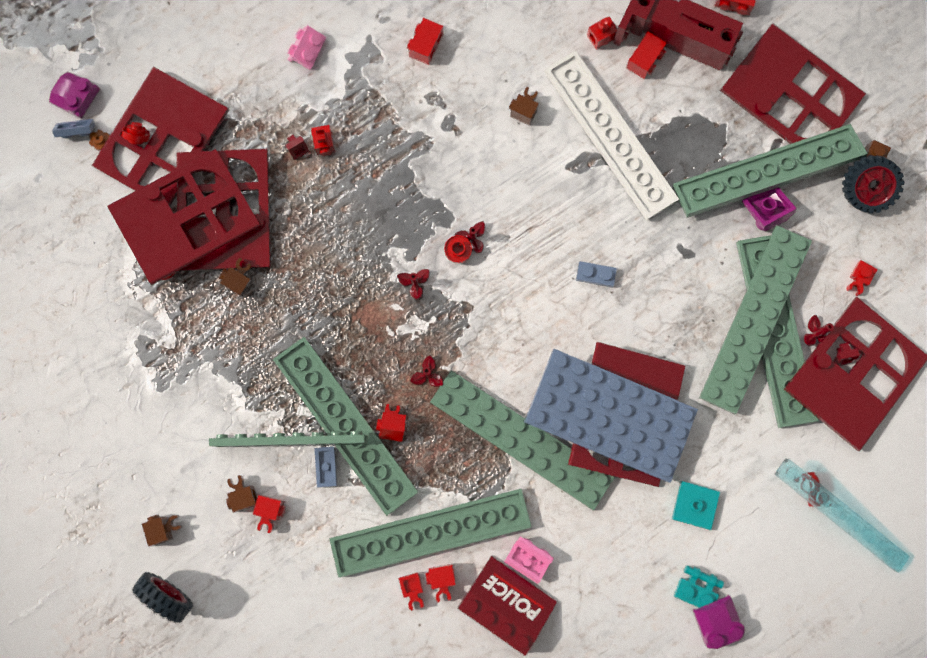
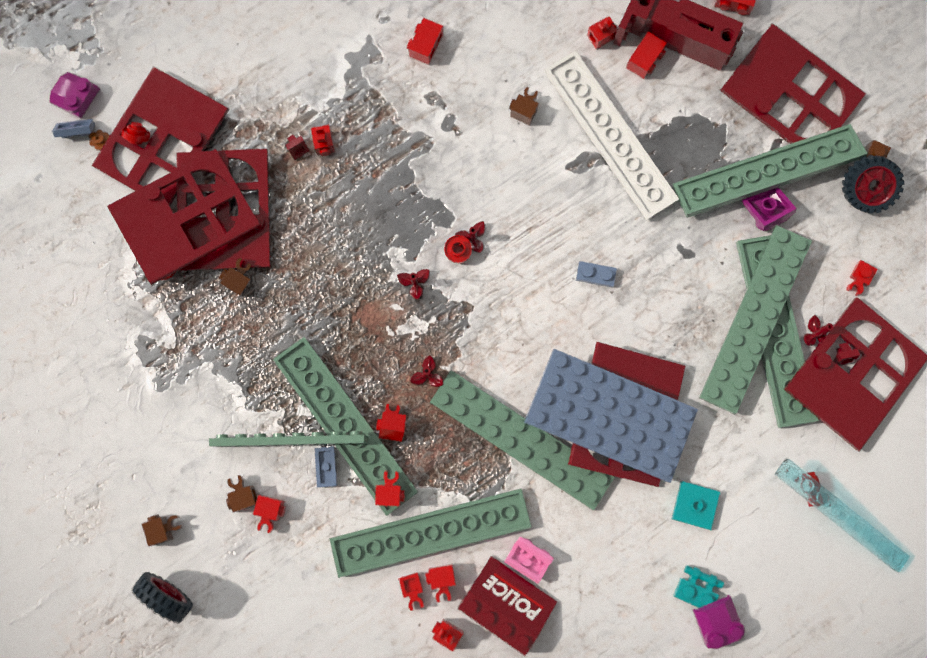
(306, 47): bright pink bracket -> none
(388, 494): none -> red brick
(447, 634): none -> red brick

